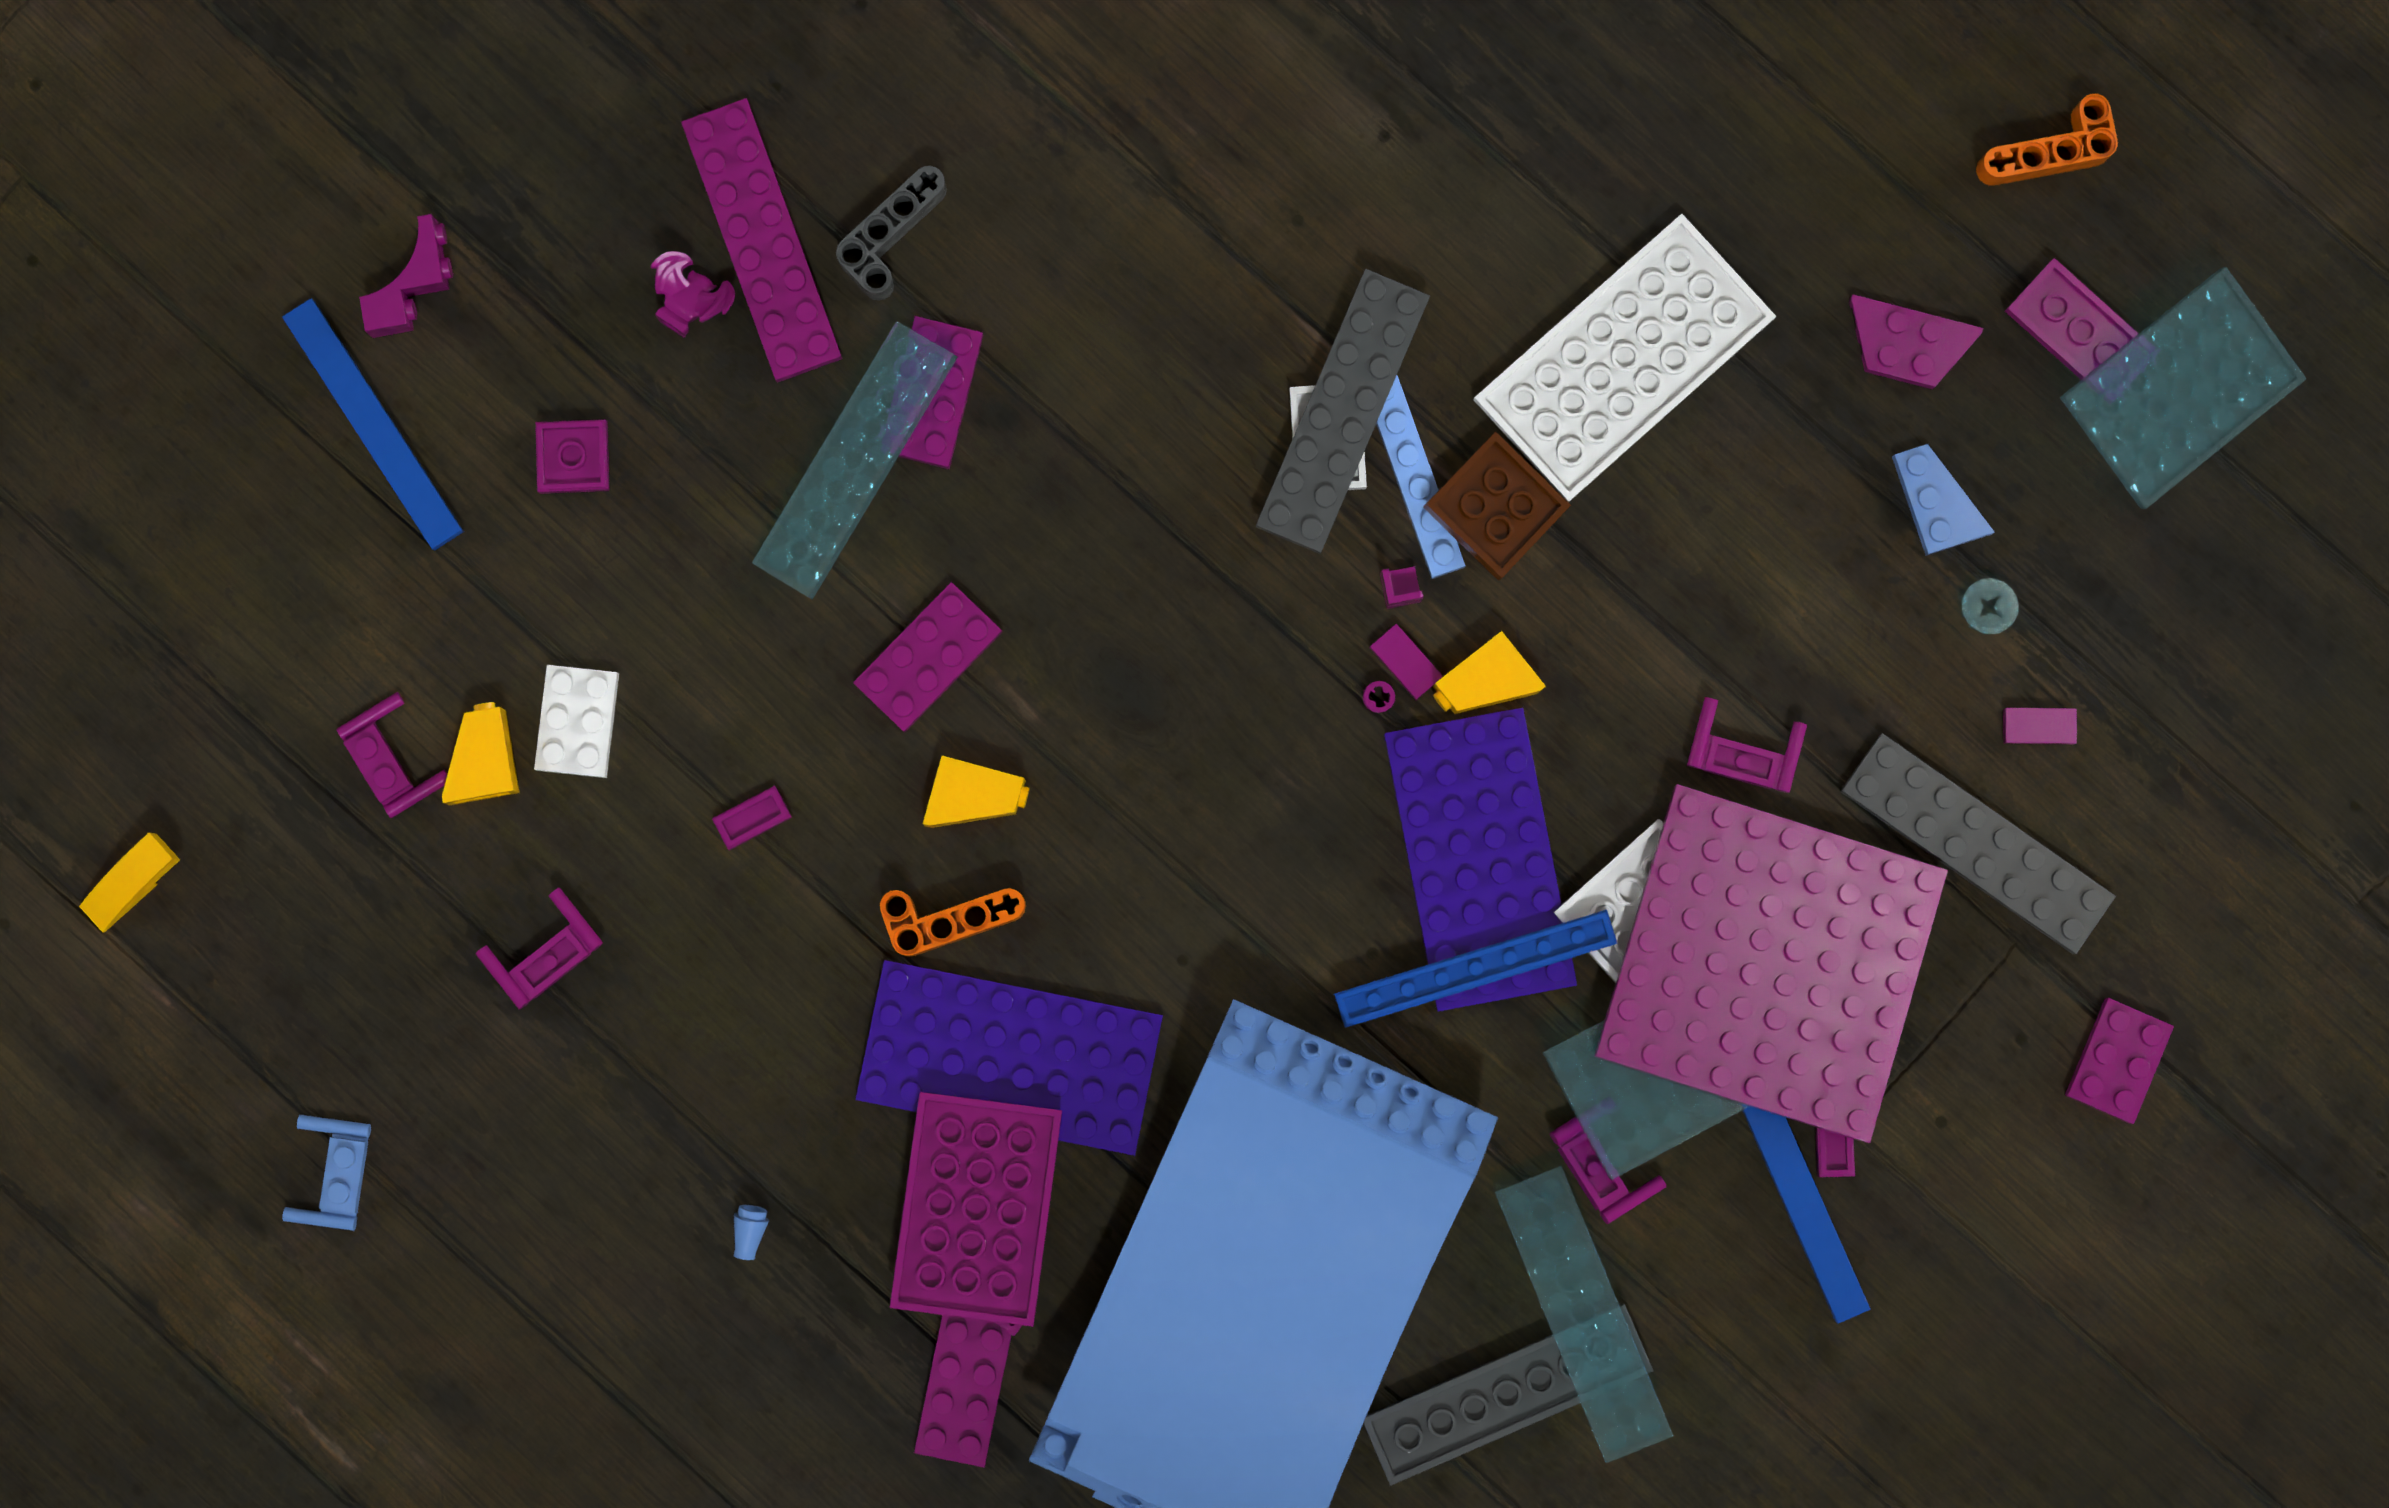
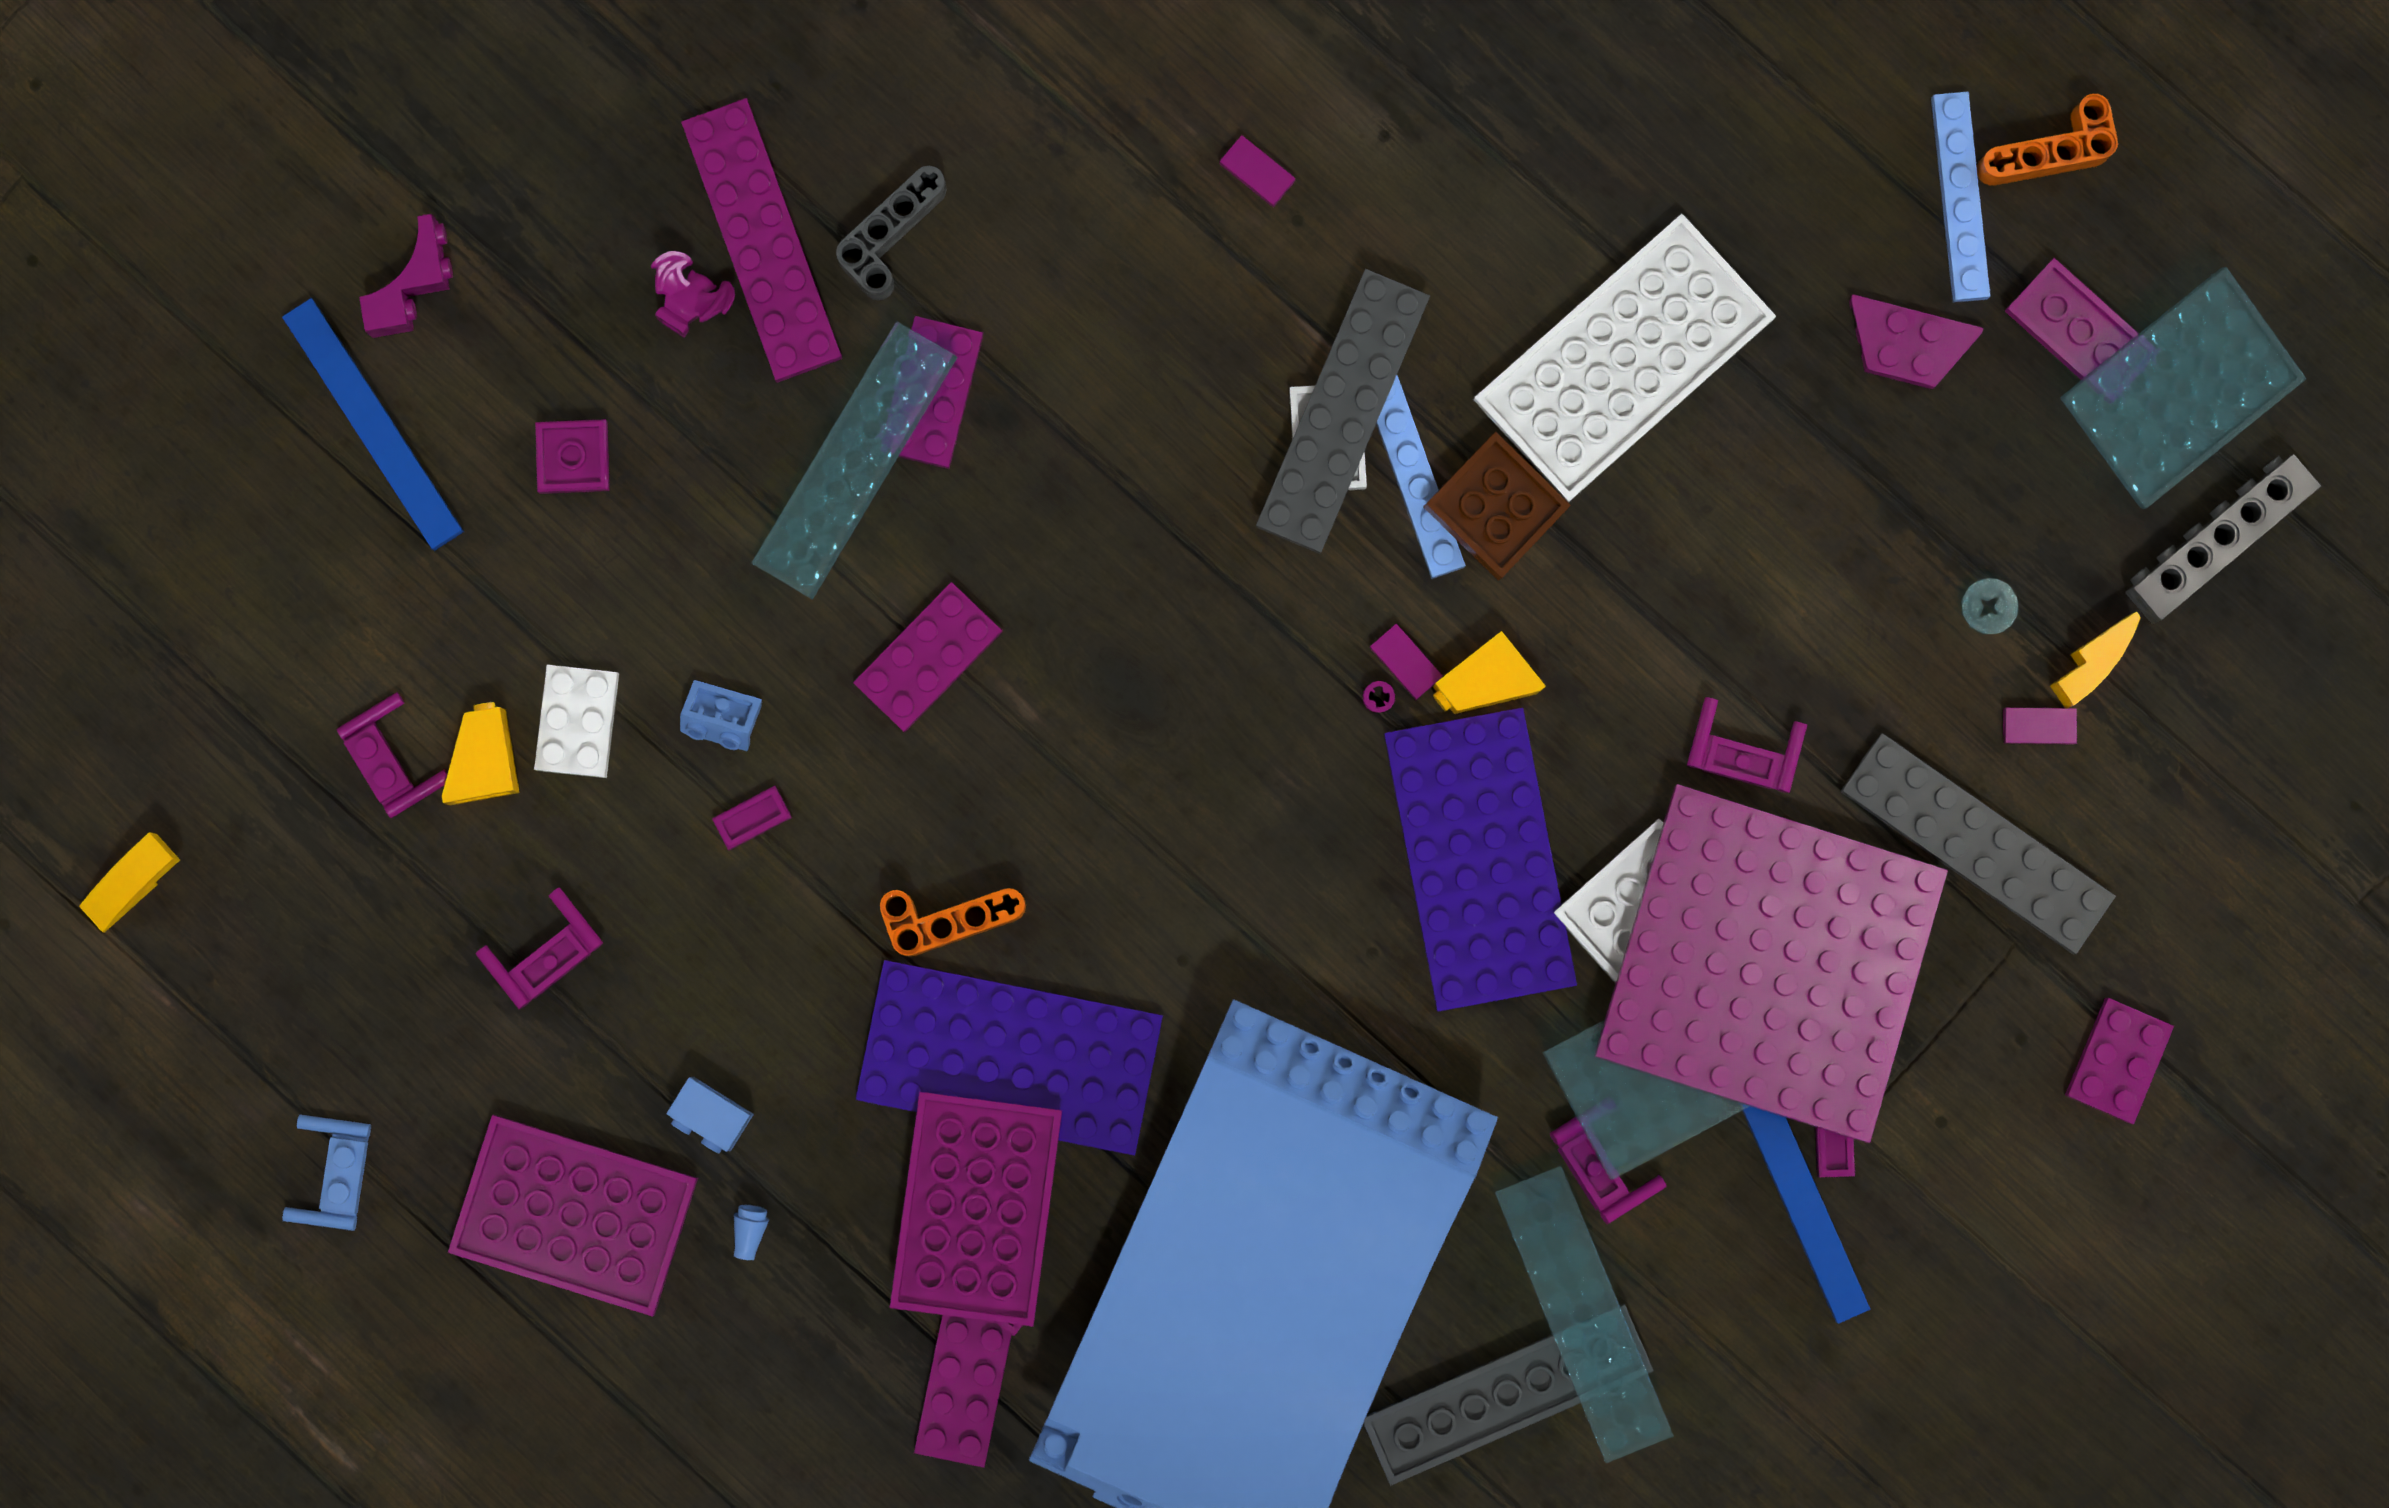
(573, 1215): none -> magenta plate
(709, 1115): none -> medium blue brick
(719, 715): none -> medium blue bracket
(972, 793): yellow slope -> none
(1257, 171): none -> magenta tile
(1400, 587): magenta panel -> none
(1475, 968): blue tile -> none
(1937, 502): medium blue wing -> none
(1960, 197): none -> light blue plate
(2095, 661): none -> yellow slope
(2294, 485): none -> brick

